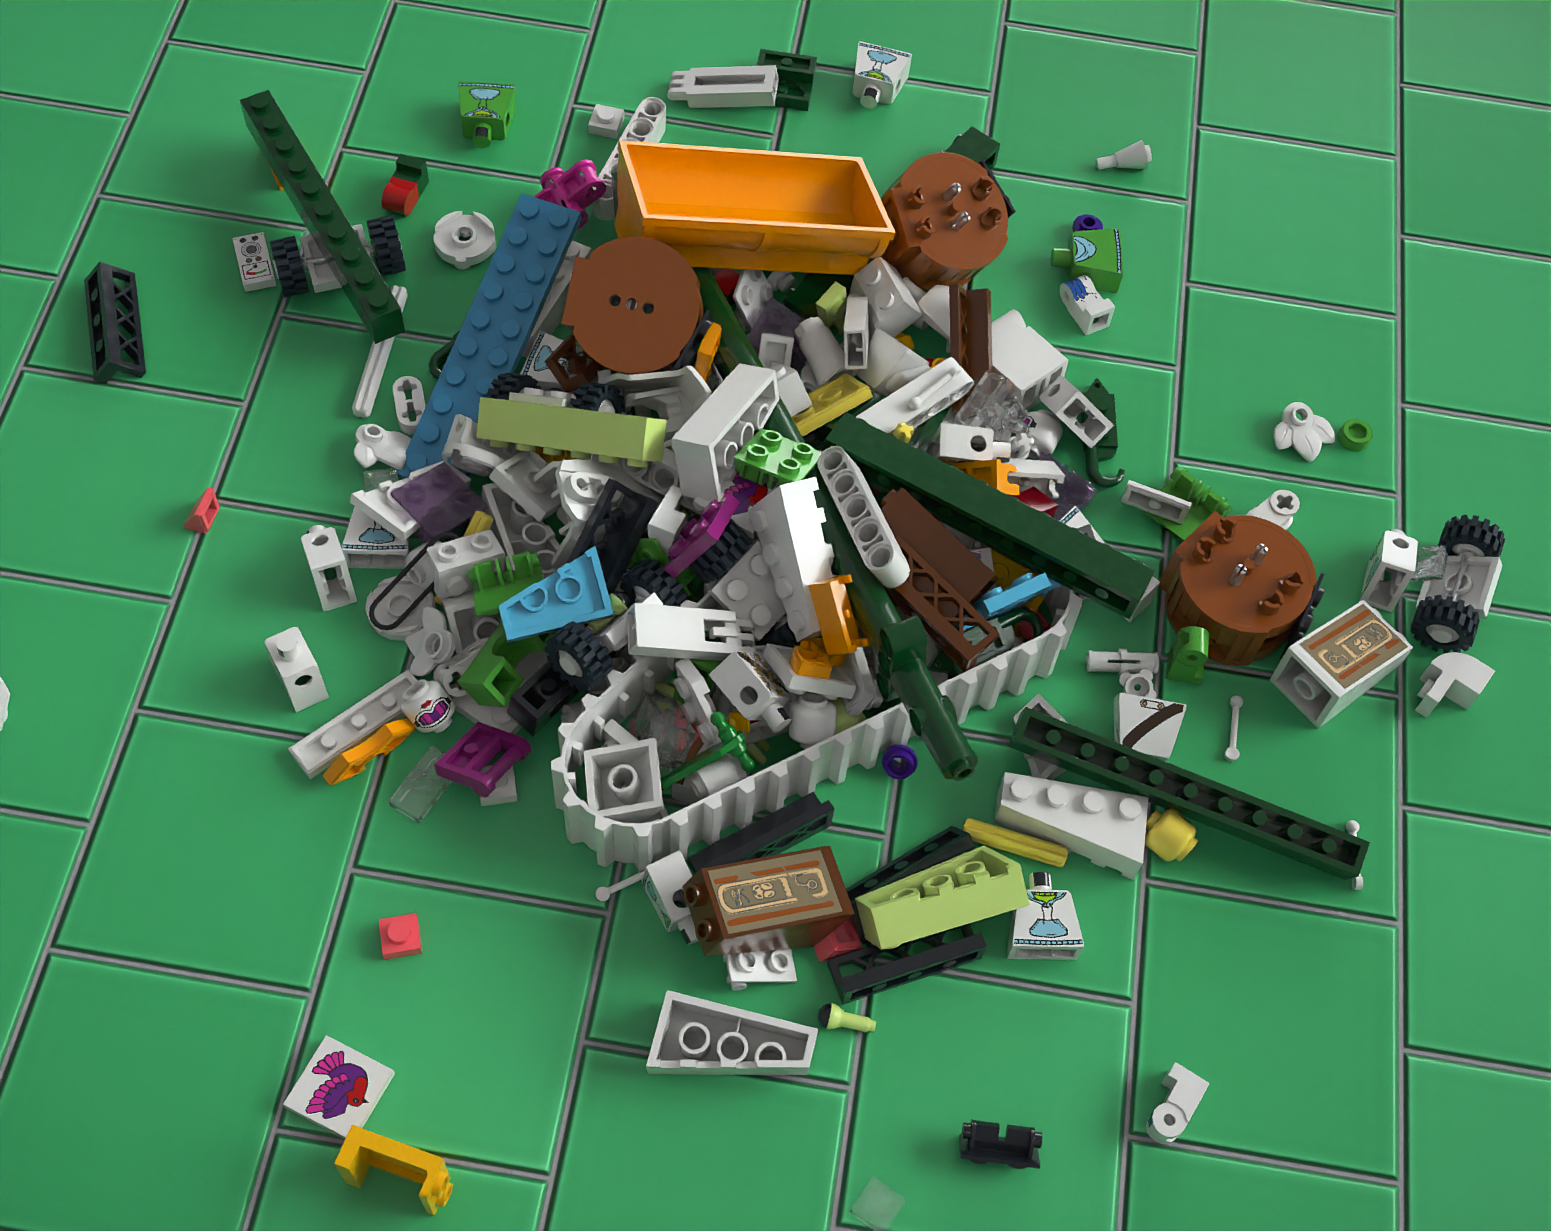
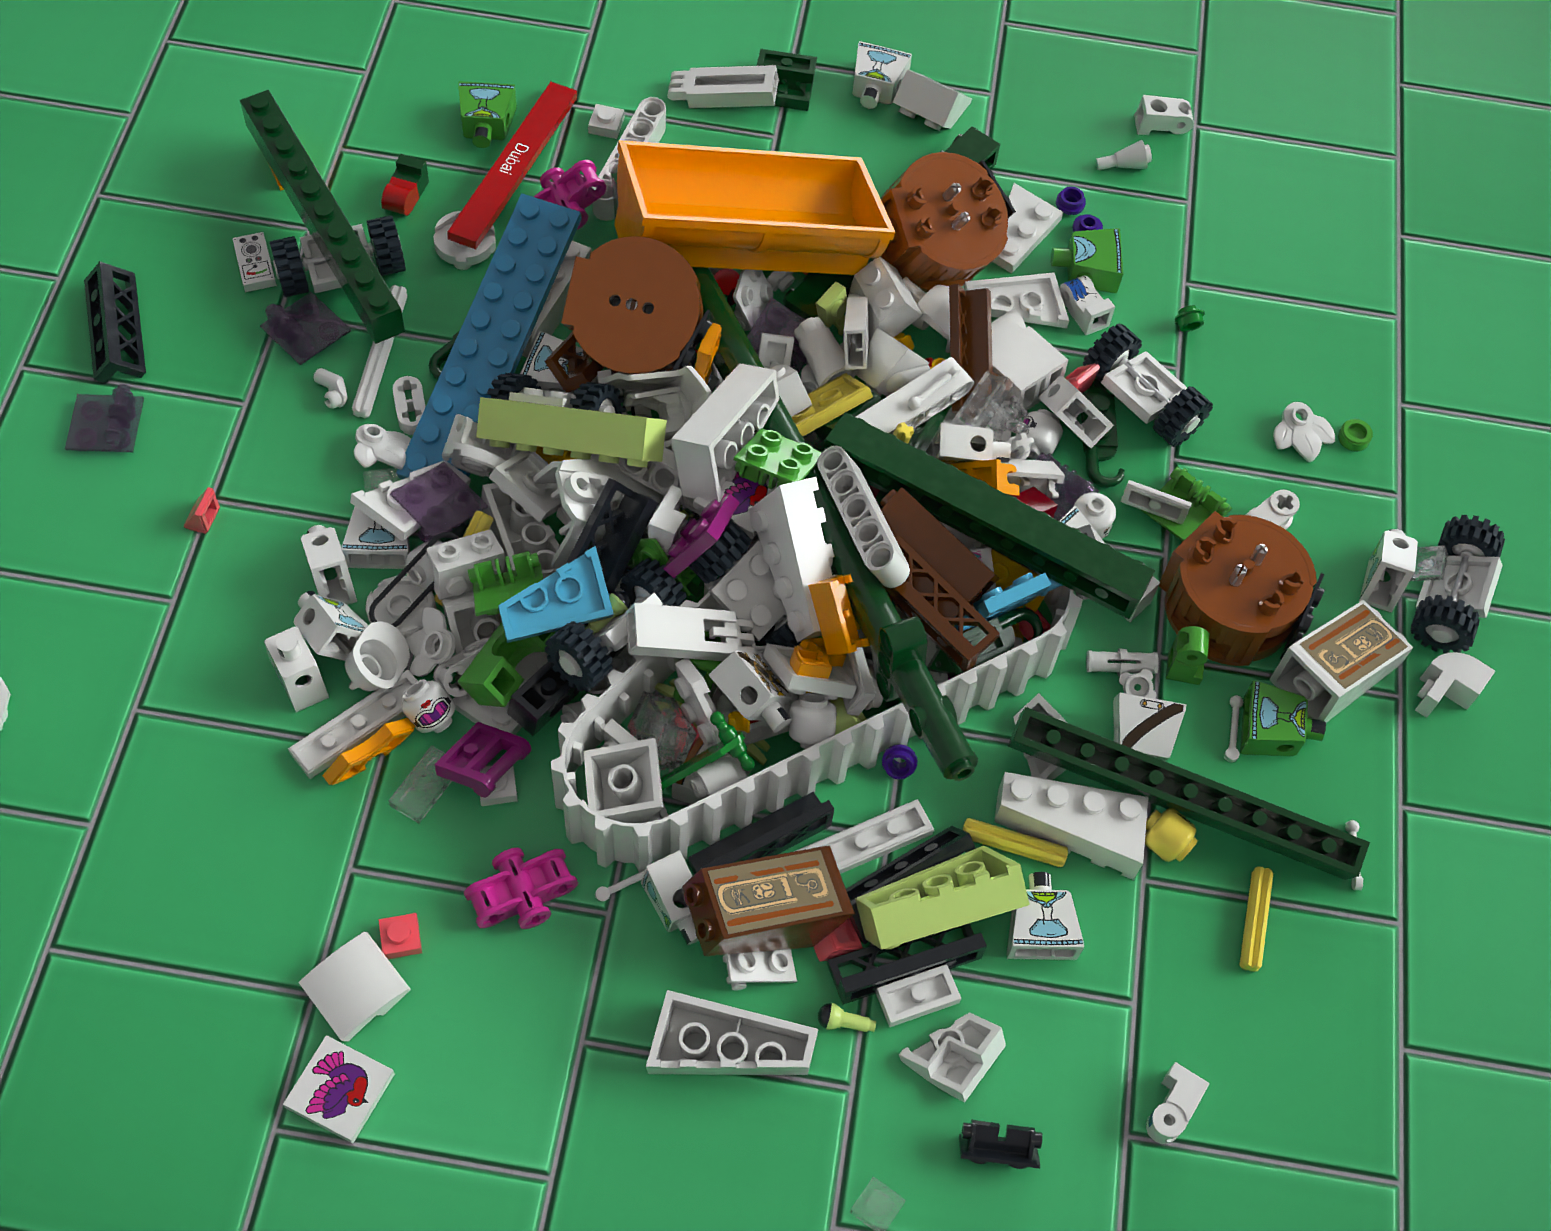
(105, 421): none -> hinge
(304, 327): none -> hinge
(328, 625): none -> white torso
(337, 391): none -> white arm
(354, 986): none -> white slope
(369, 1149): yellow panel -> none
(377, 658): none -> white piece
(509, 893): none -> dark pink axle
(512, 166): none -> red tile
(877, 836): none -> white tile
(918, 995): none -> white plate
(930, 100): none -> white slope
(957, 1055): none -> white slope
(1026, 227): none -> white wing
(1033, 296): none -> white wing
(1071, 201): none -> dark purple plate
(1083, 376): none -> coral slope
(1098, 511): none -> white head
(1147, 386): none -> plate
(1163, 115): none -> white leg
(1189, 318): none -> green plate
(1256, 919): none -> light yellow axle
(1276, 722): none -> bright green torso

